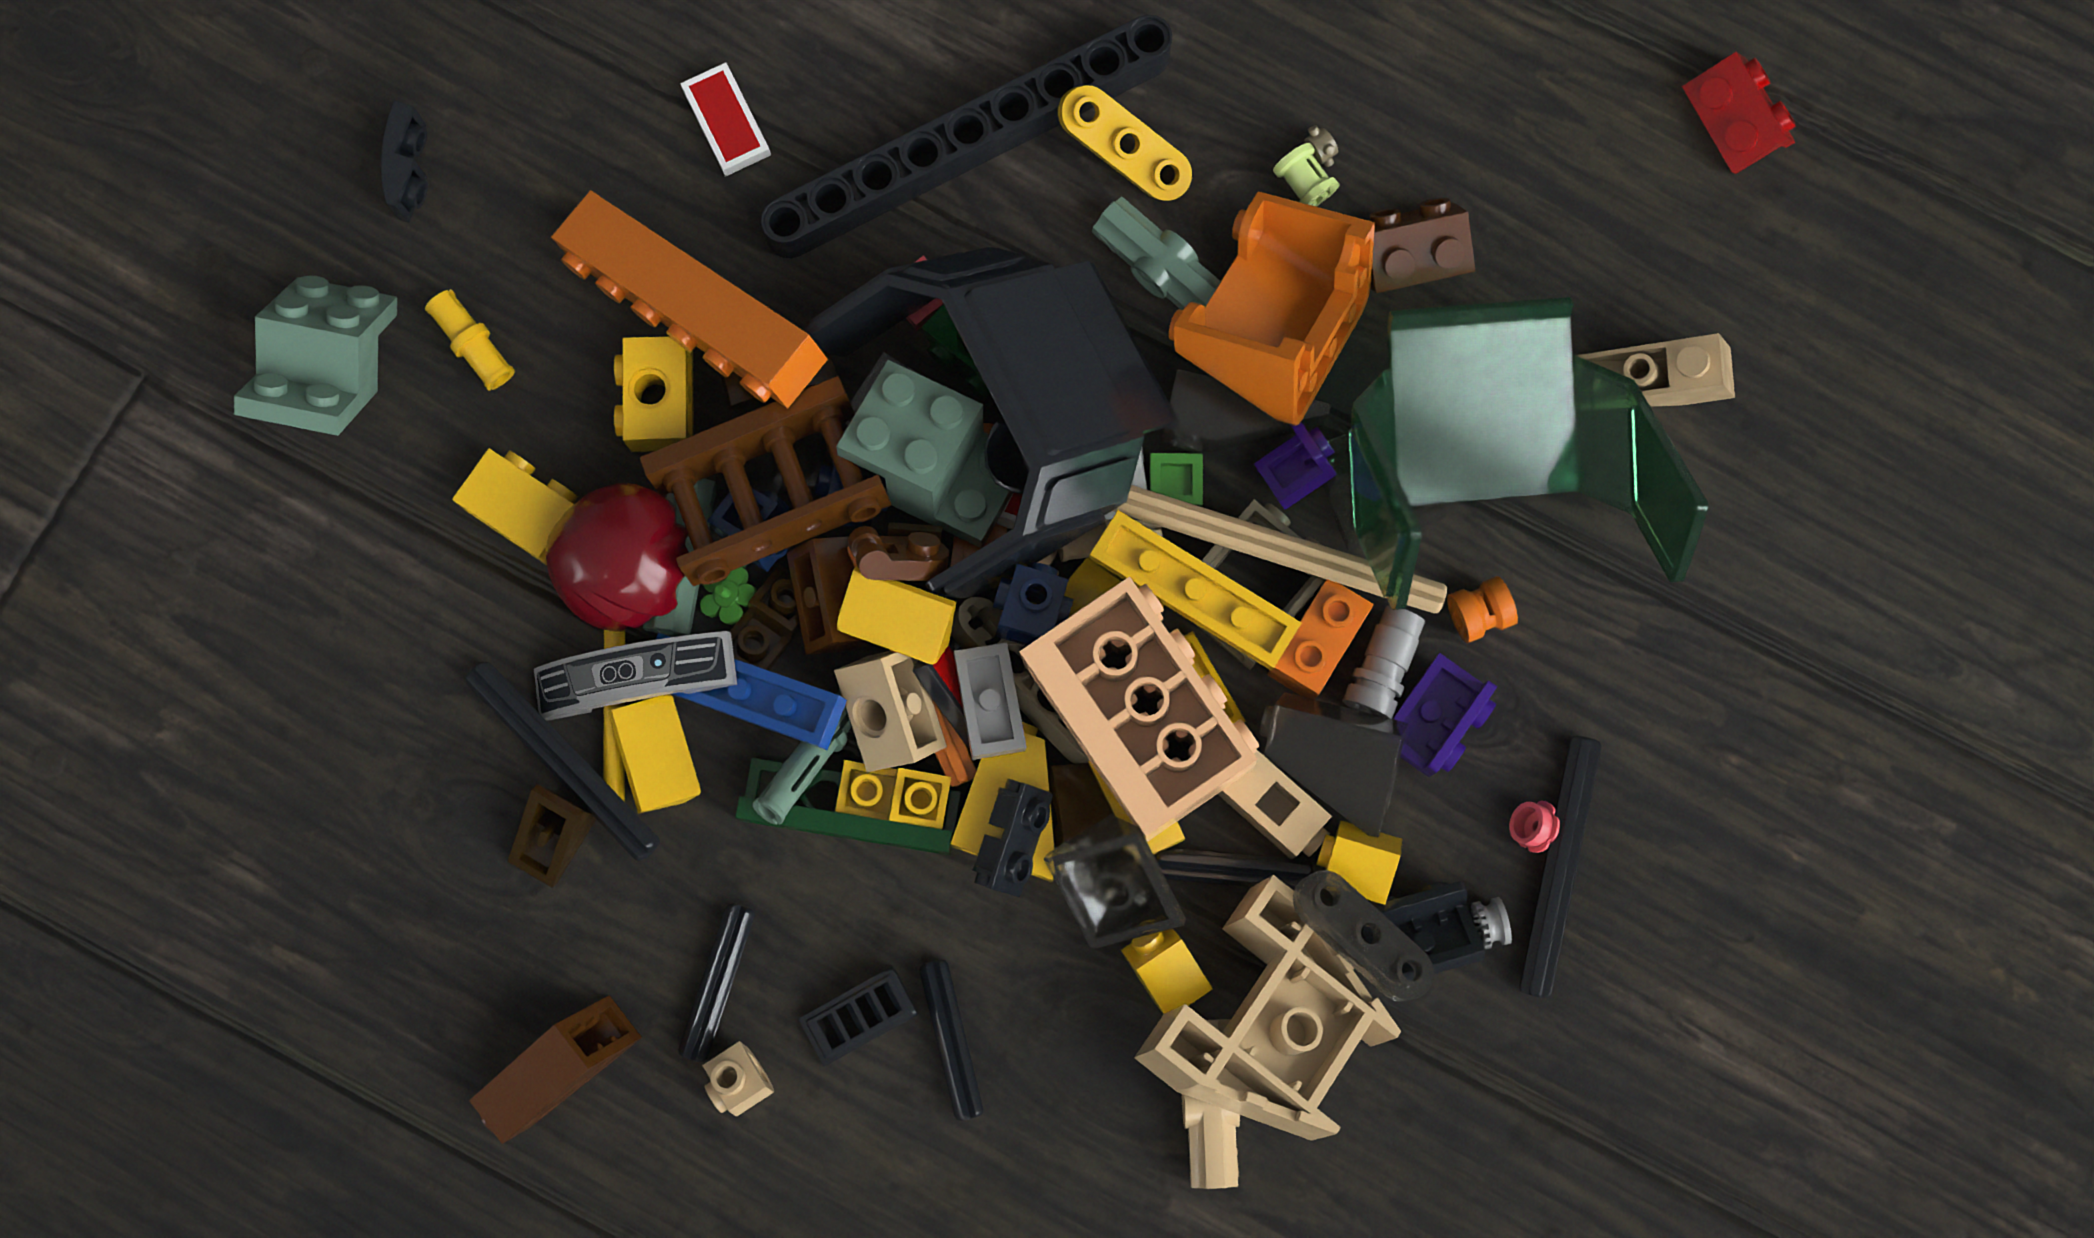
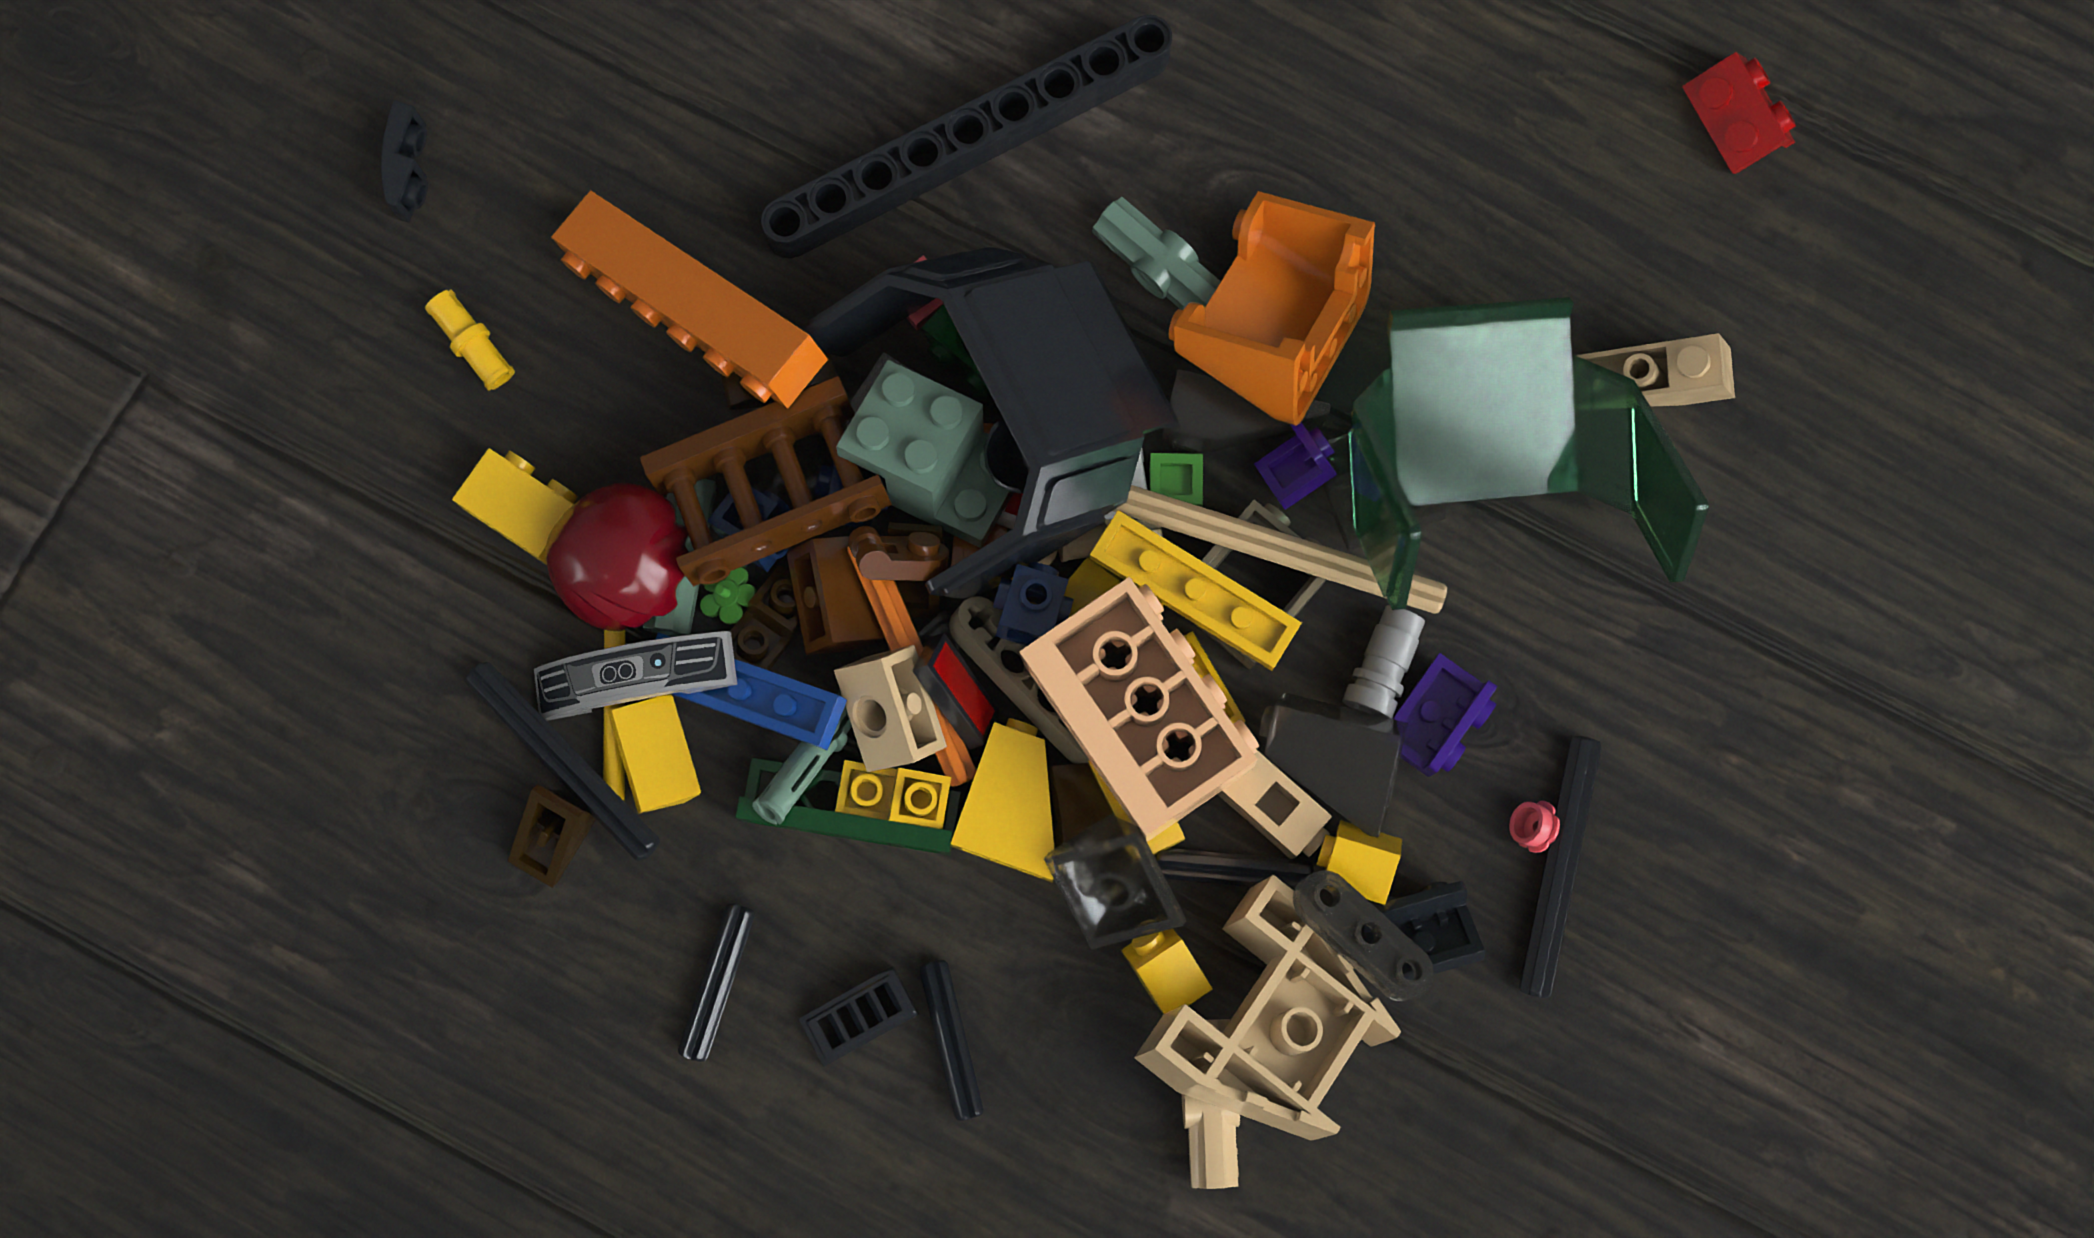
(316, 355): sand green bracket -> none
(554, 1068): reddish brown slope -> none
(649, 363): yellow brick -> none
(725, 119): red tile -> none
(736, 1080): tan plate -> none
(897, 617): yellow slope -> none
(989, 701): light grey plate -> none
(1008, 861): black hinge -> none
(1103, 138): yellow plate -> none
(1306, 175): yellowish green bush -> none
(1321, 639): orange brick -> none
(1324, 145): dark tan piece -> none
(1420, 245): reddish brown bracket -> none
(1482, 609): orange wheel -> none
(1492, 922): light grey bush -> none

